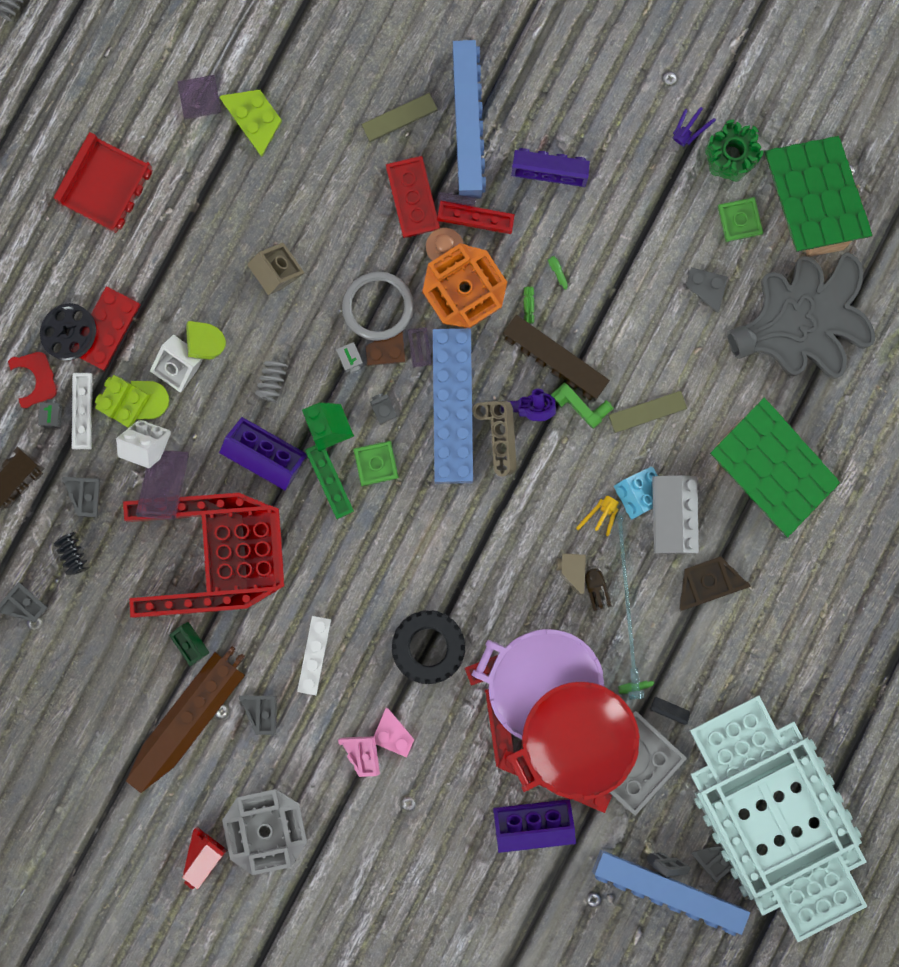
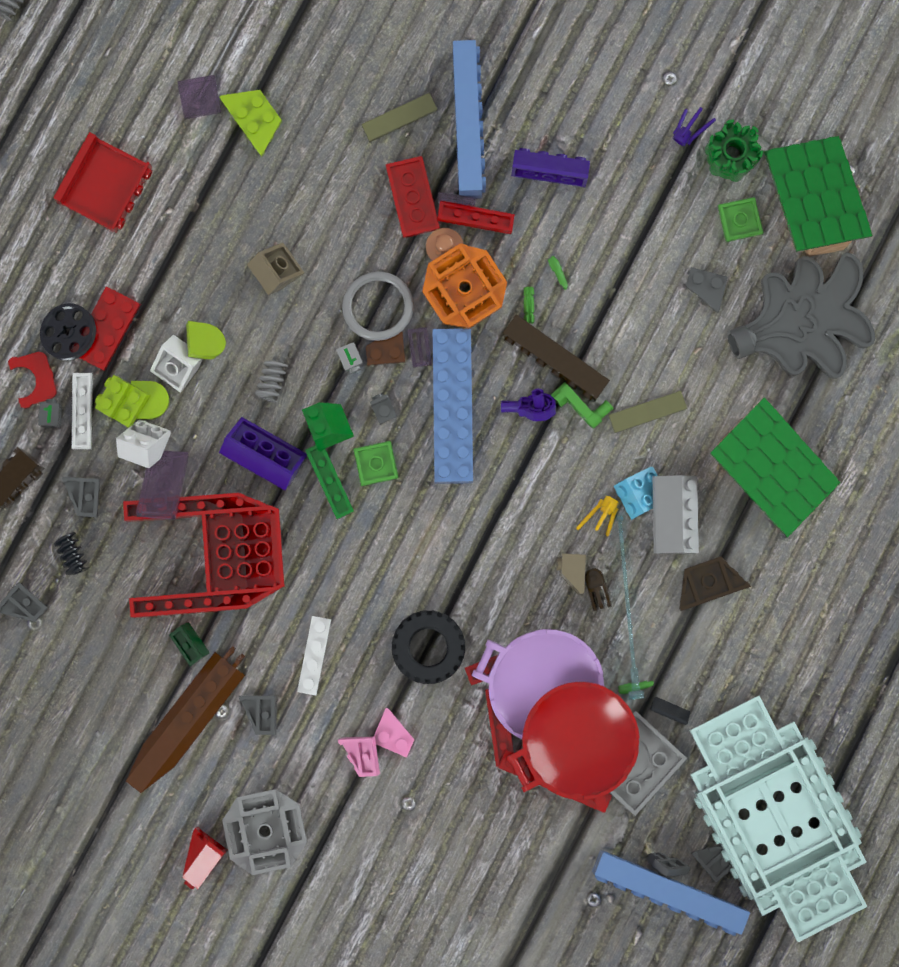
(498, 437): dark tan beam -> none
(534, 826): dark purple slope -> none

